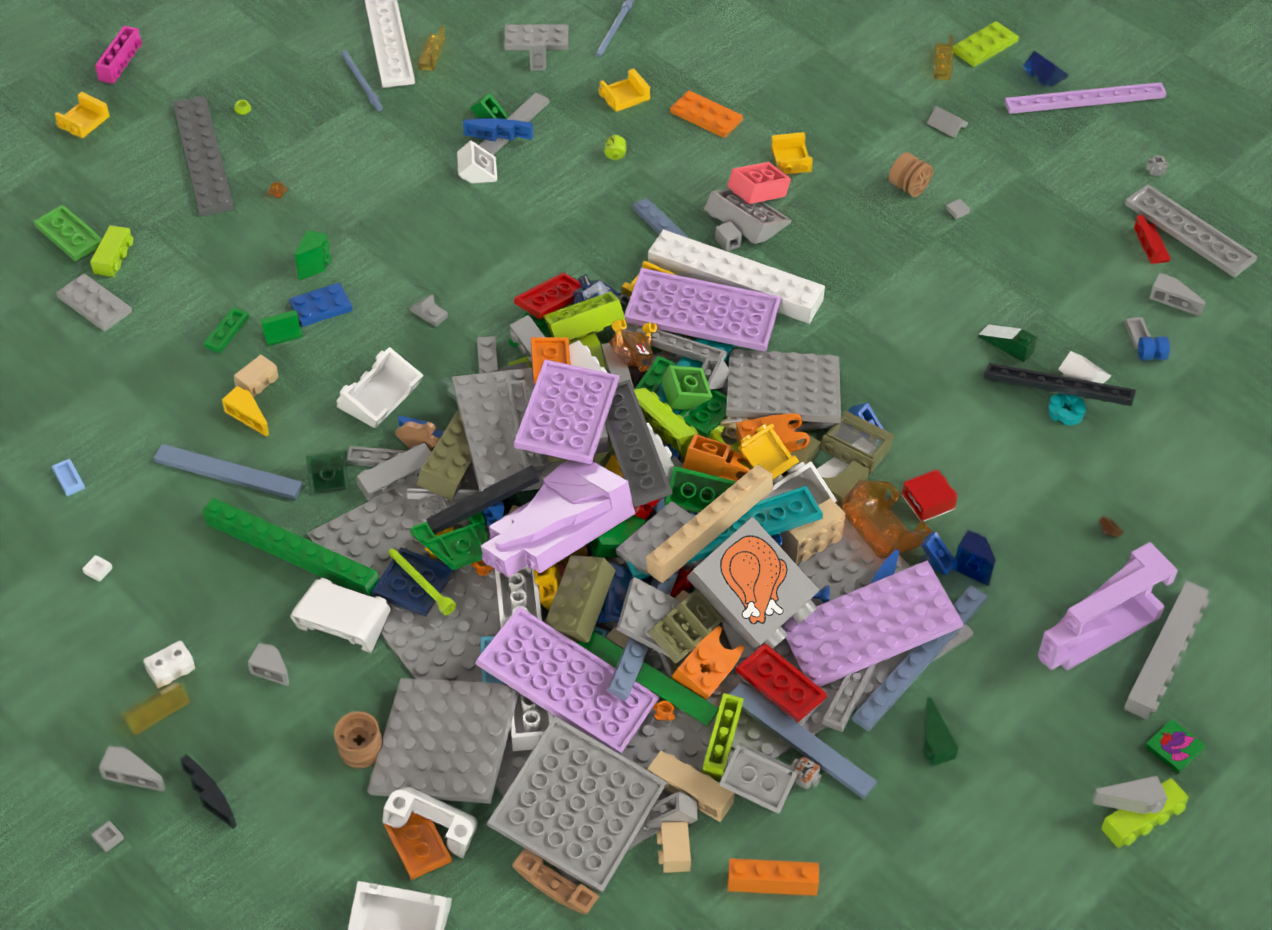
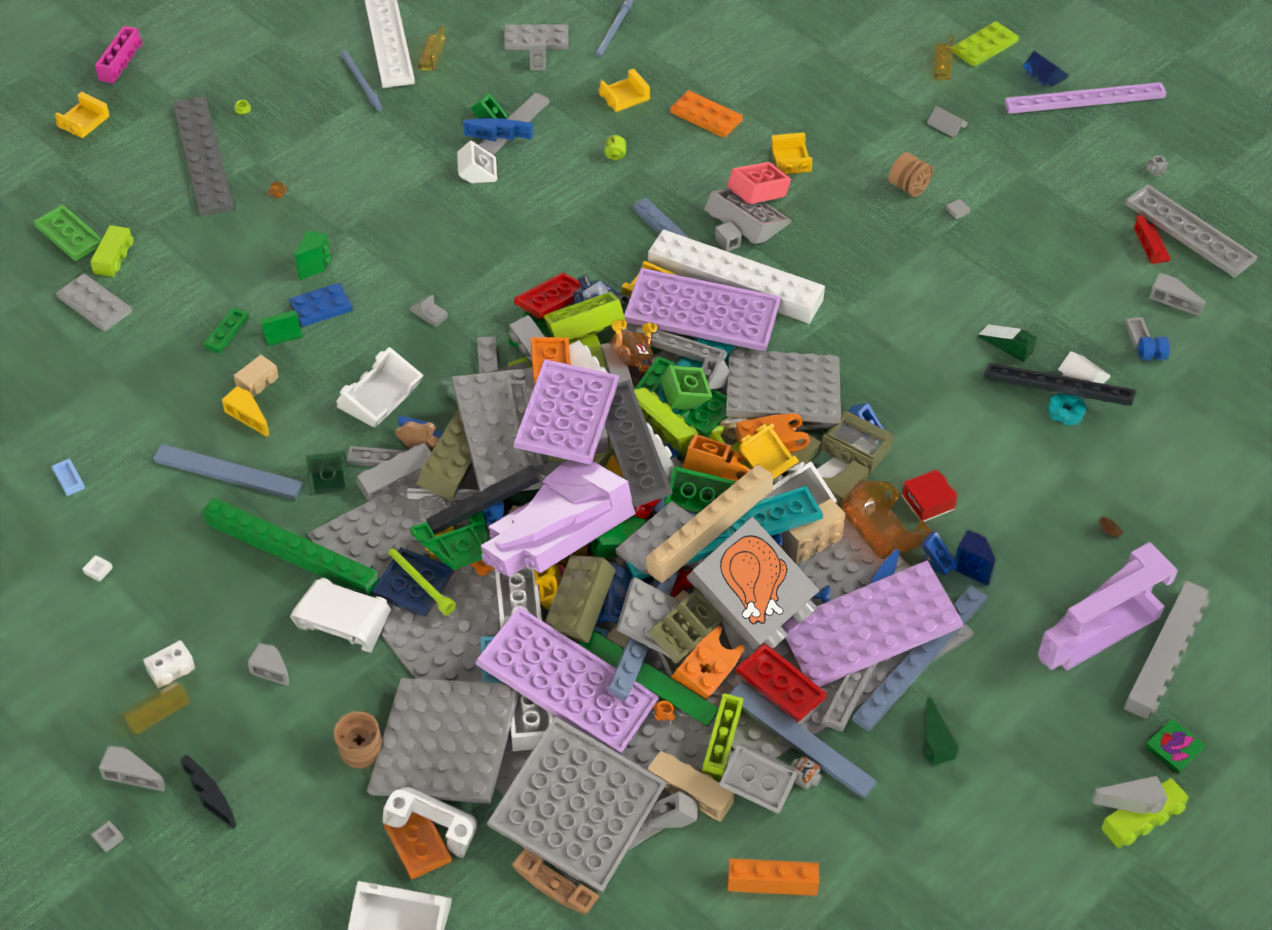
(675, 847): tan brick -> none

